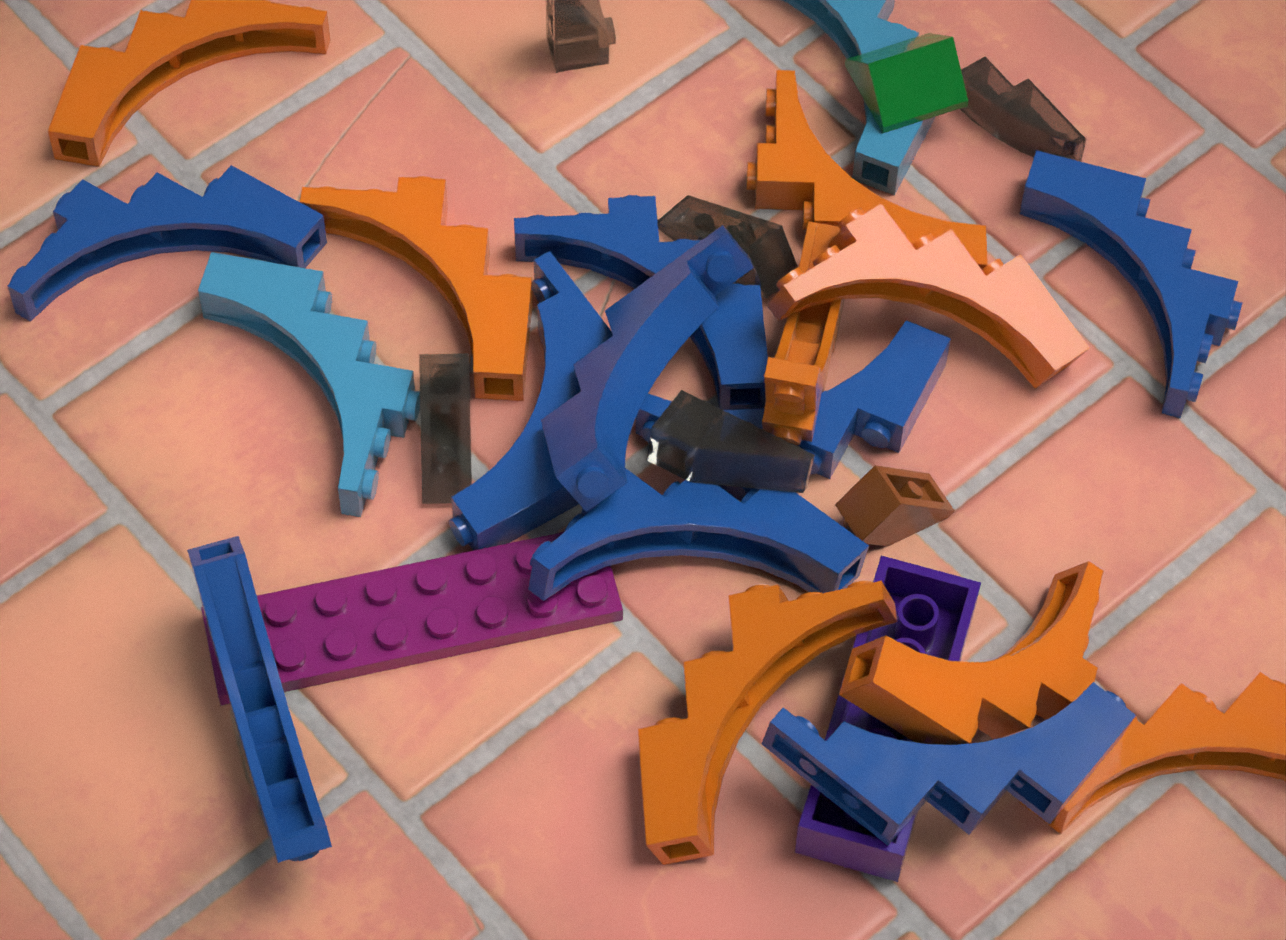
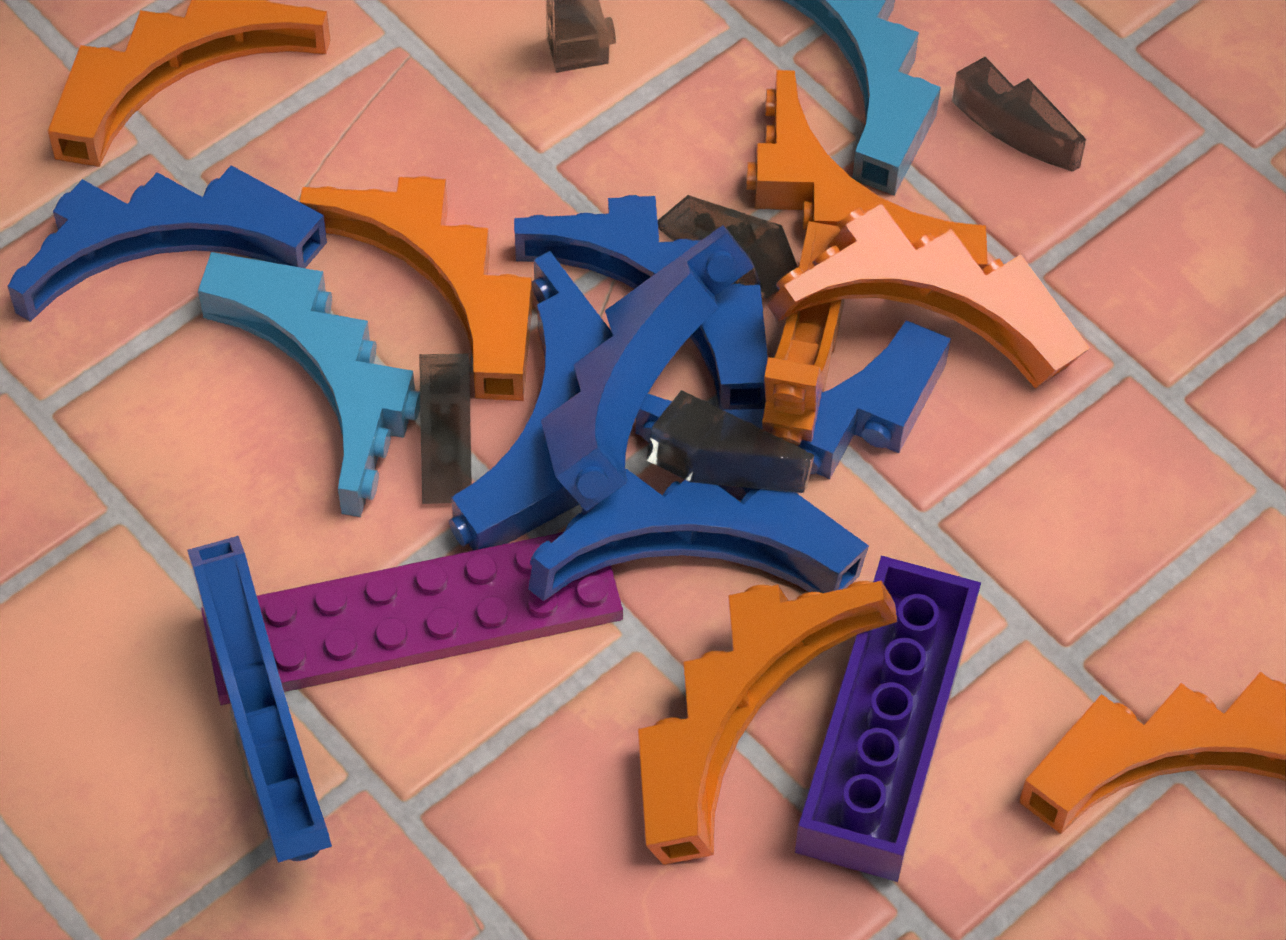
(890, 779): blue arch -> none
(892, 505): dark orange slope -> none
(910, 80): green slope -> none
(950, 700): orange arch -> none
(1152, 255): blue arch -> none

